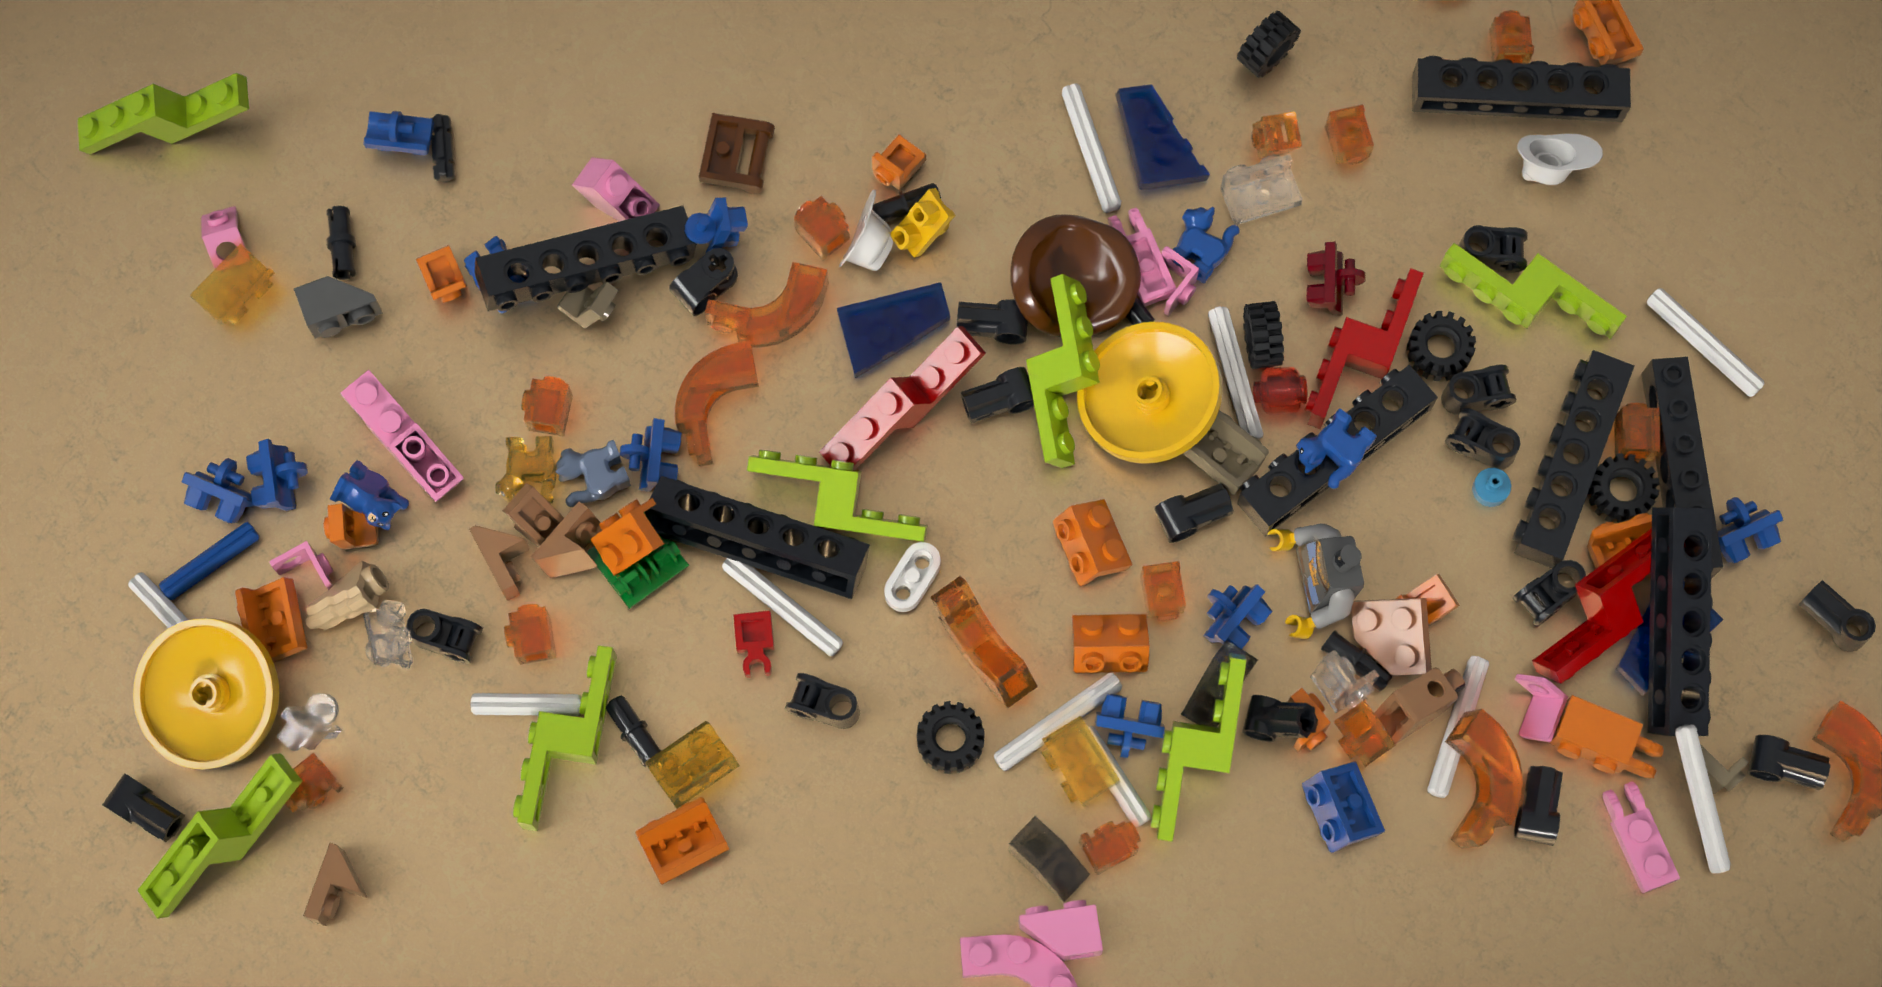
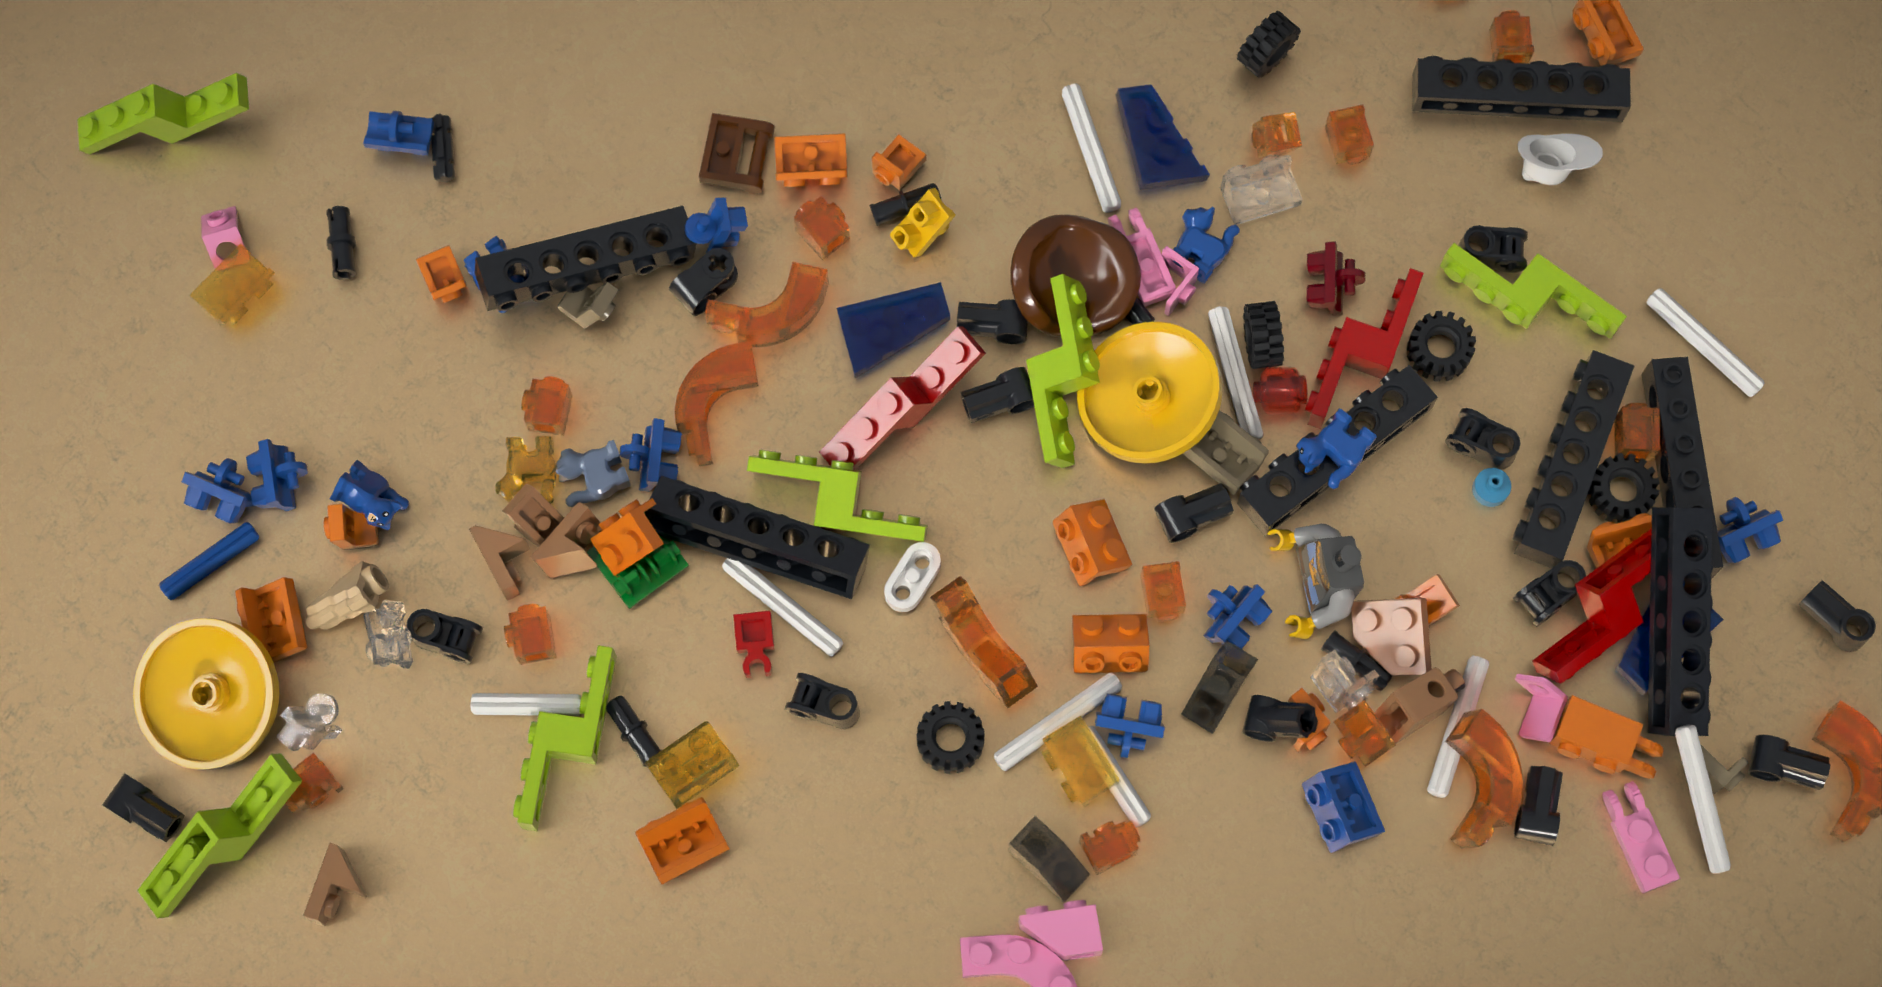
(156, 600): white axle -> none
(304, 553): bright pink bracket -> none
(333, 305): dark grey slope -> none
(401, 436): bright pink slope -> none
(613, 190): bright pink slope -> none
(811, 158): none -> orange bracket
(871, 239): white piece -> none
(1199, 746): lime bracket -> none
(1485, 390): black piece -> none

